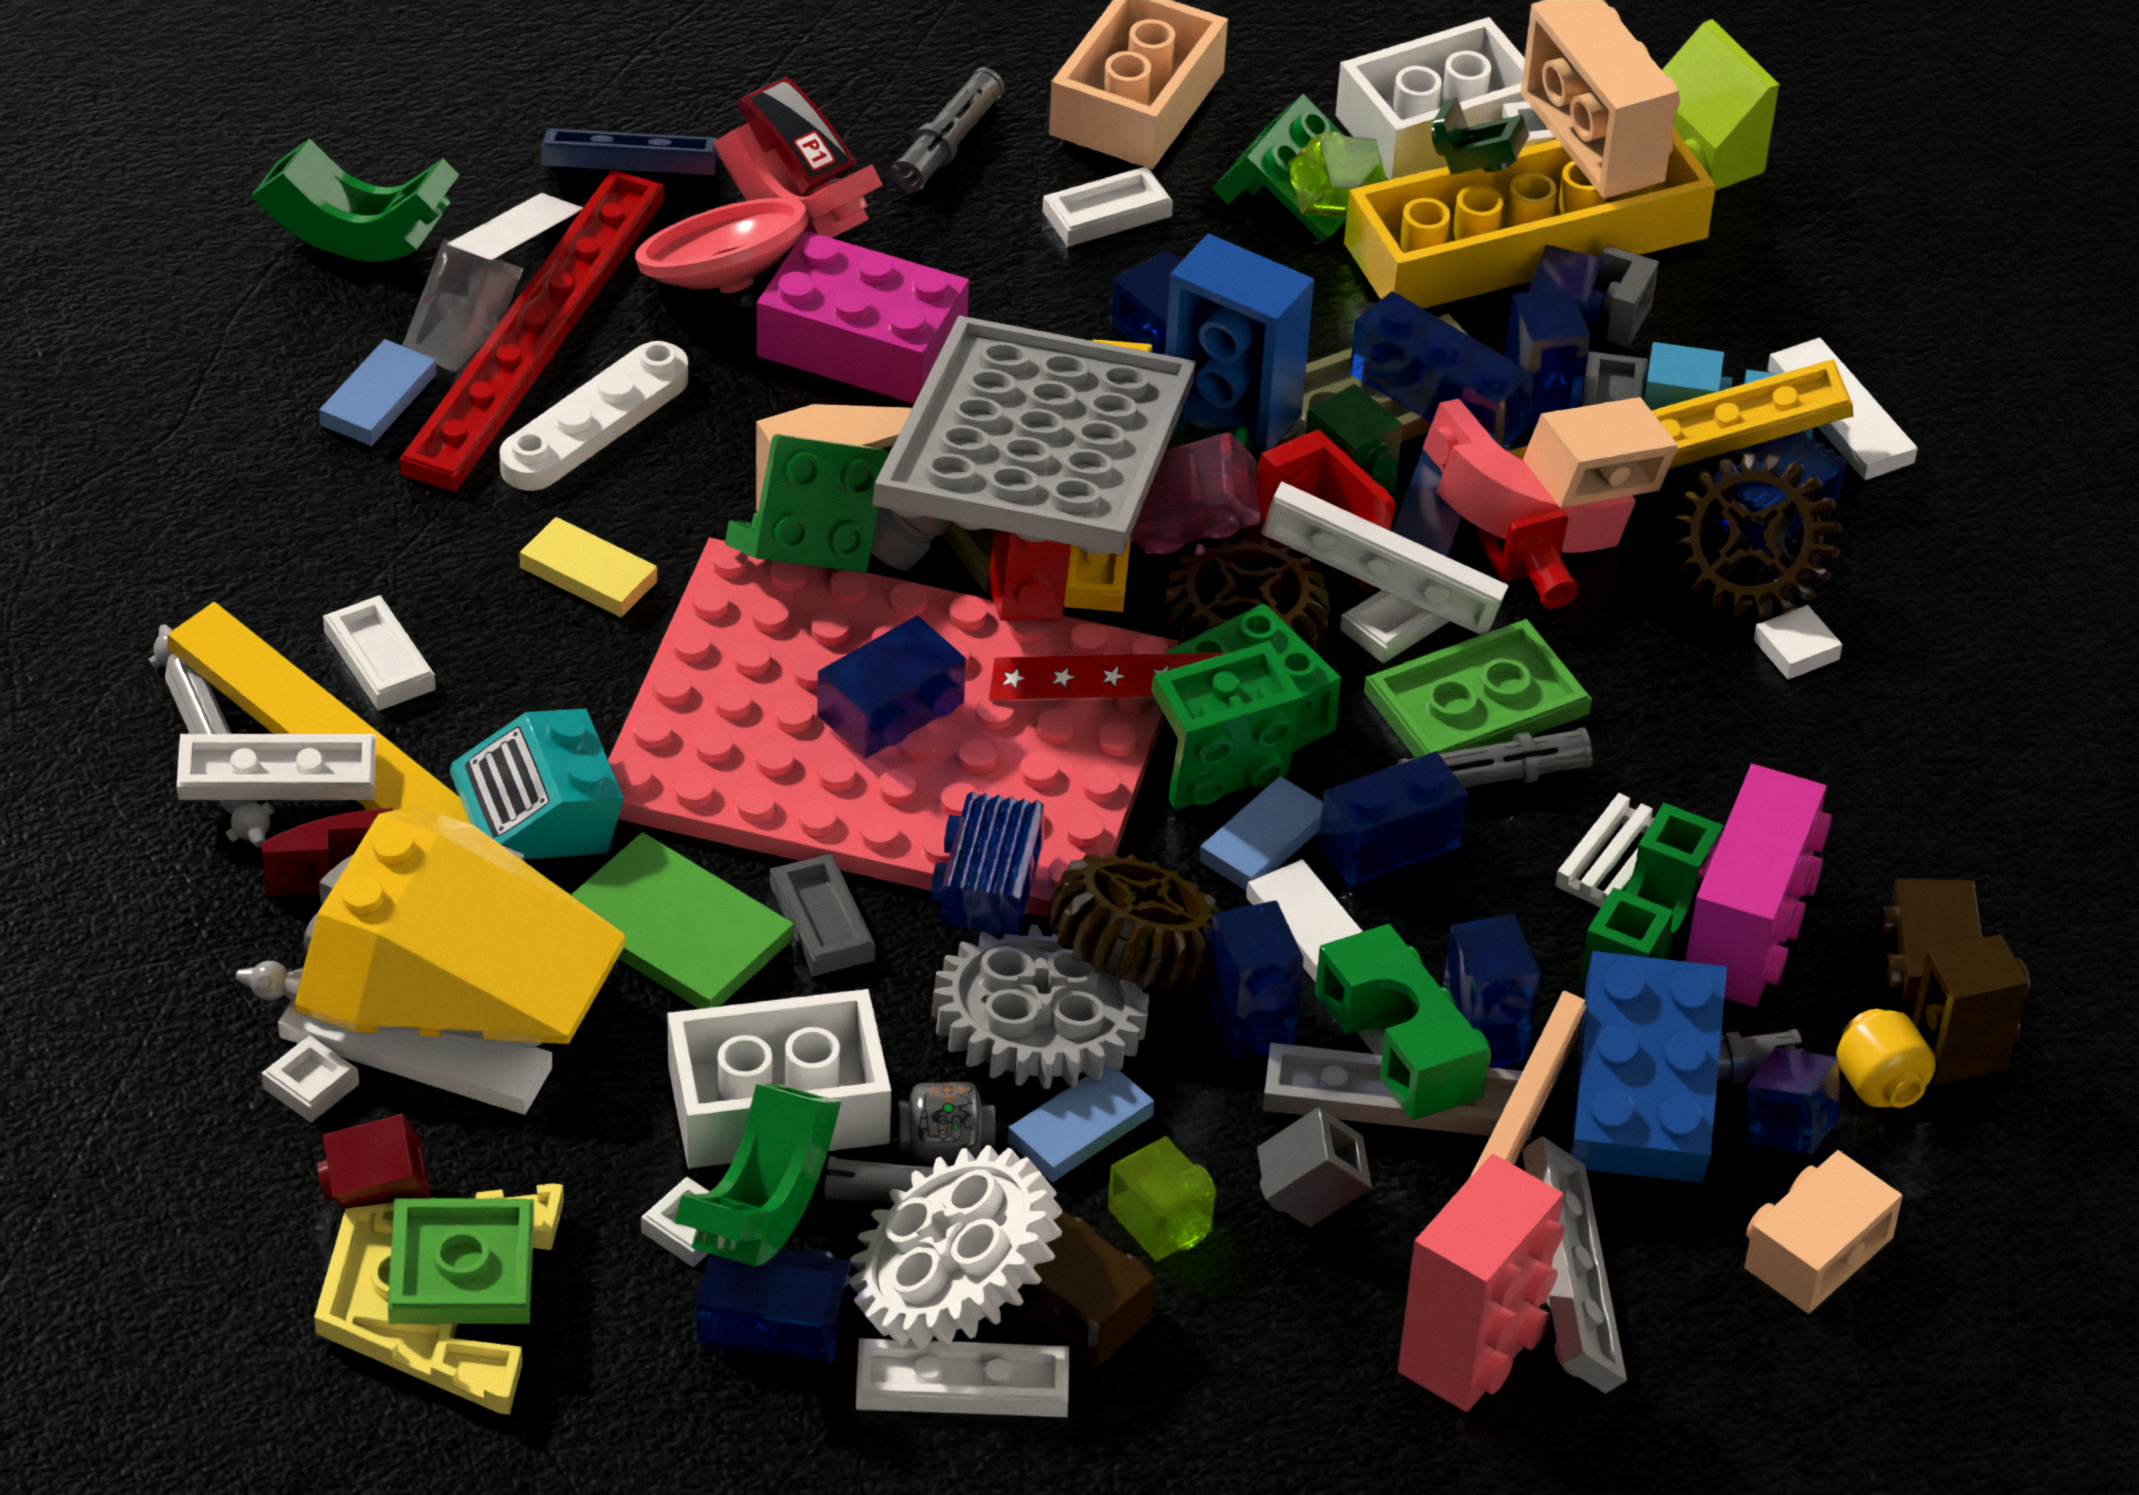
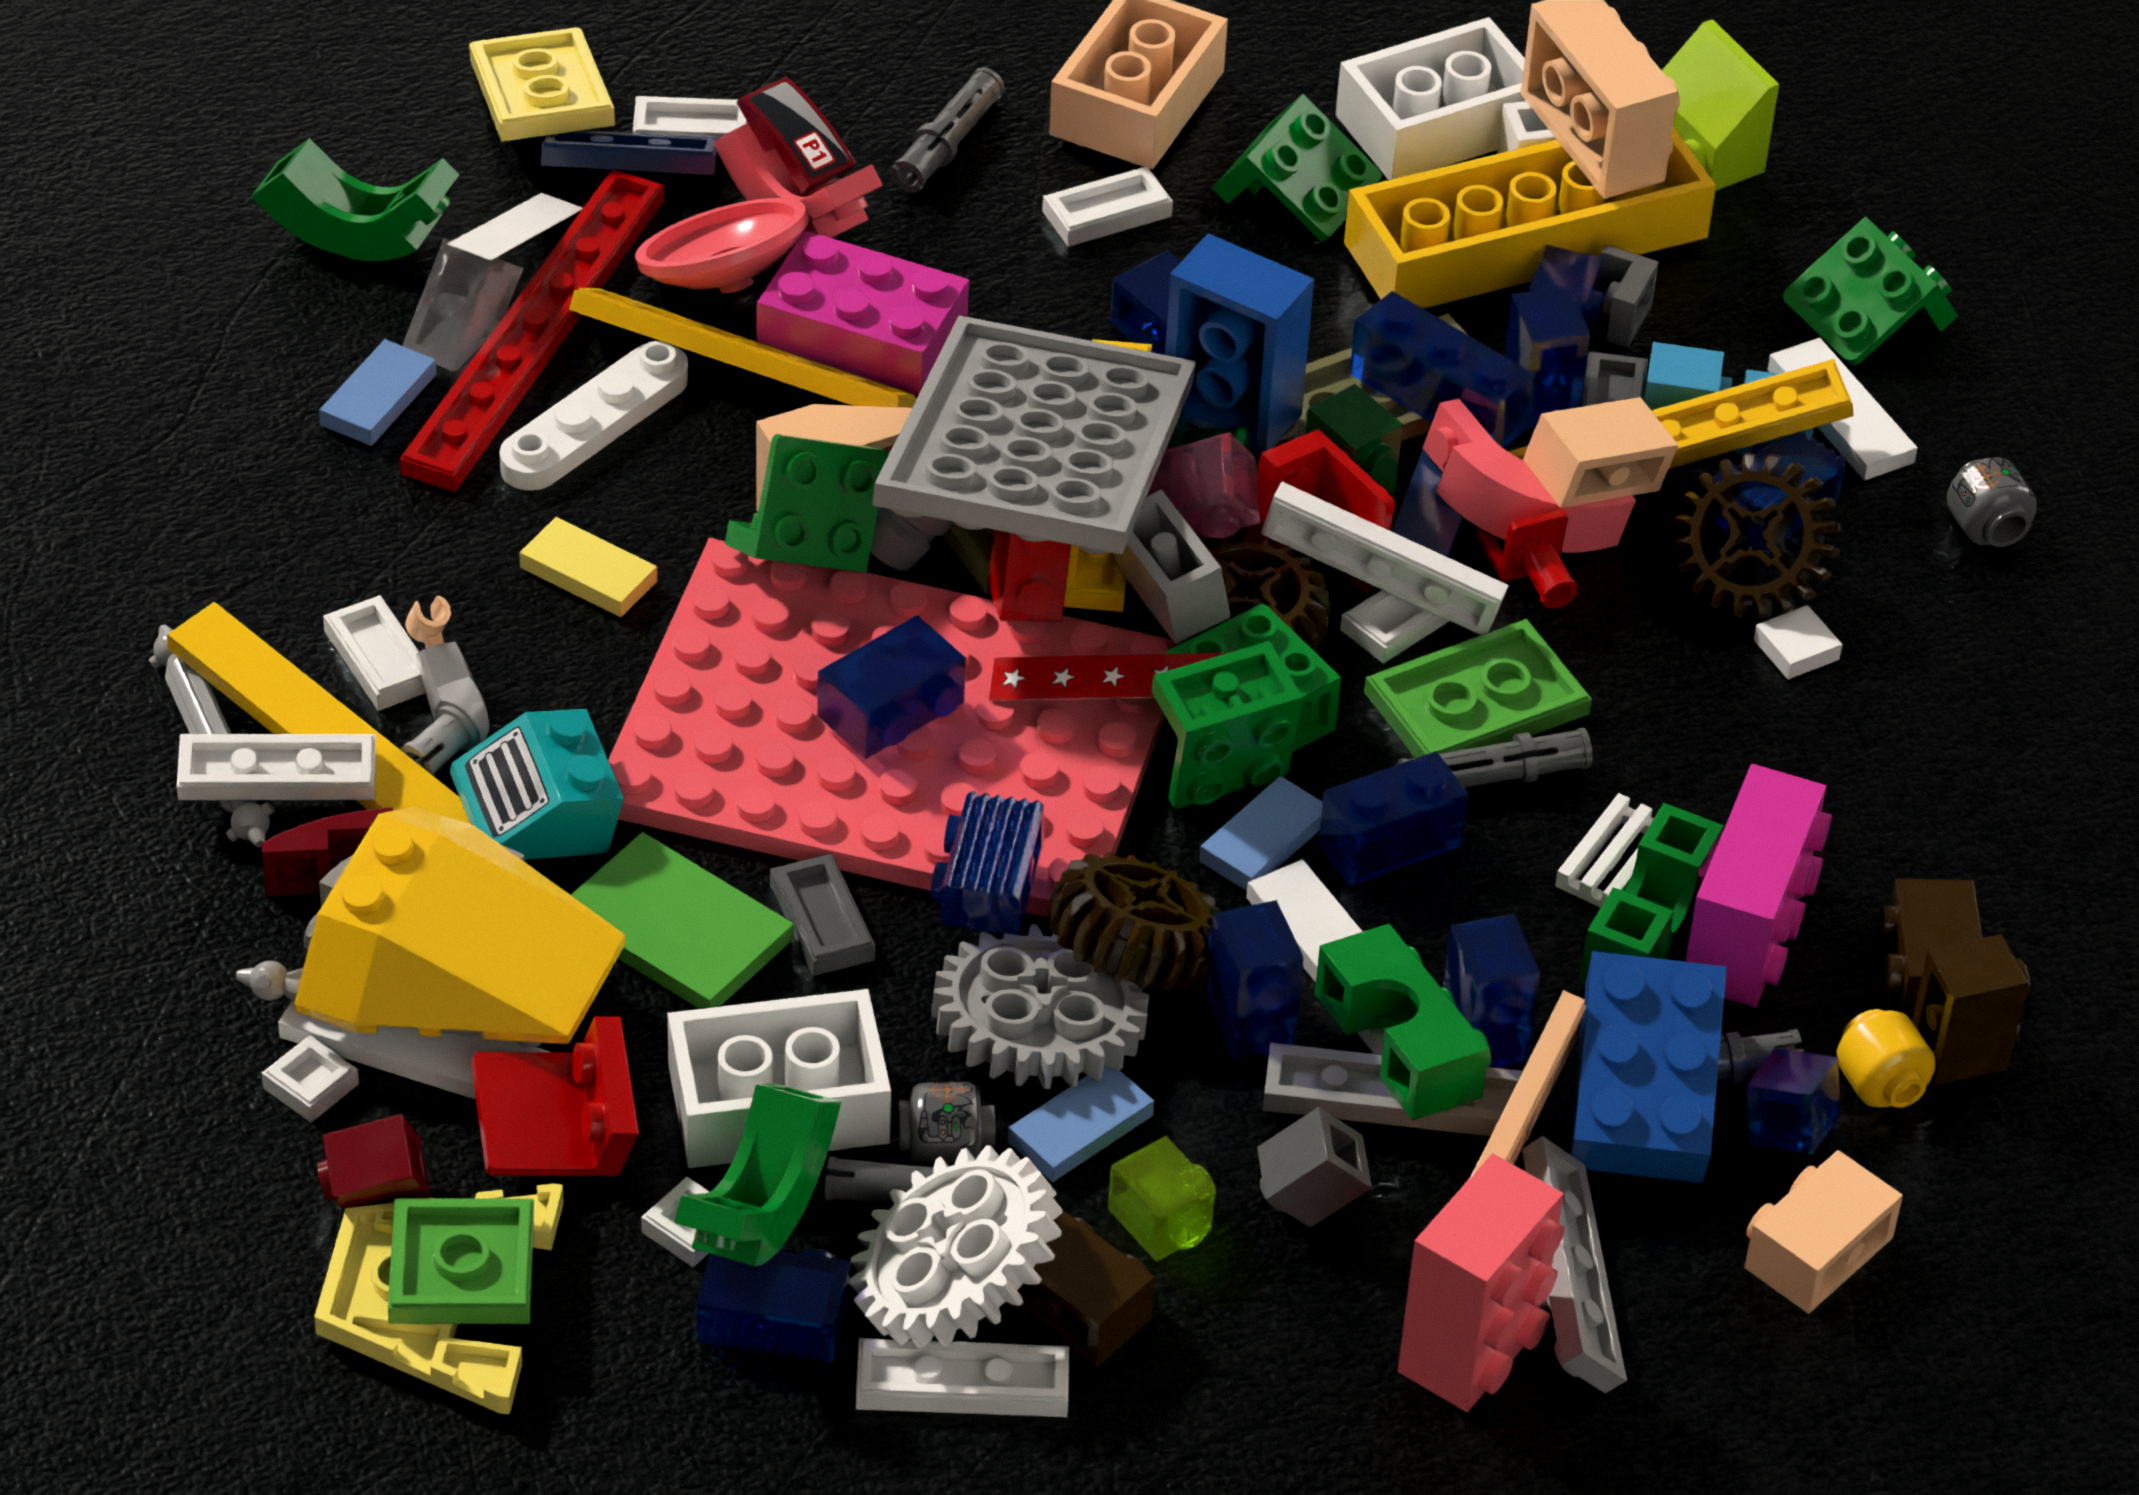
(450, 690): none -> light grey arm
(541, 84): none -> light yellow tile
(557, 1107): none -> red bracket
(686, 116): none -> white tile
(737, 350): none -> yellow tile
(1173, 571): none -> light grey brick
(1330, 169): clear neon green brick -> none
(1484, 145): dark green bracket -> none
(1867, 292): none -> green bracket
(1991, 502): none -> dark grey head

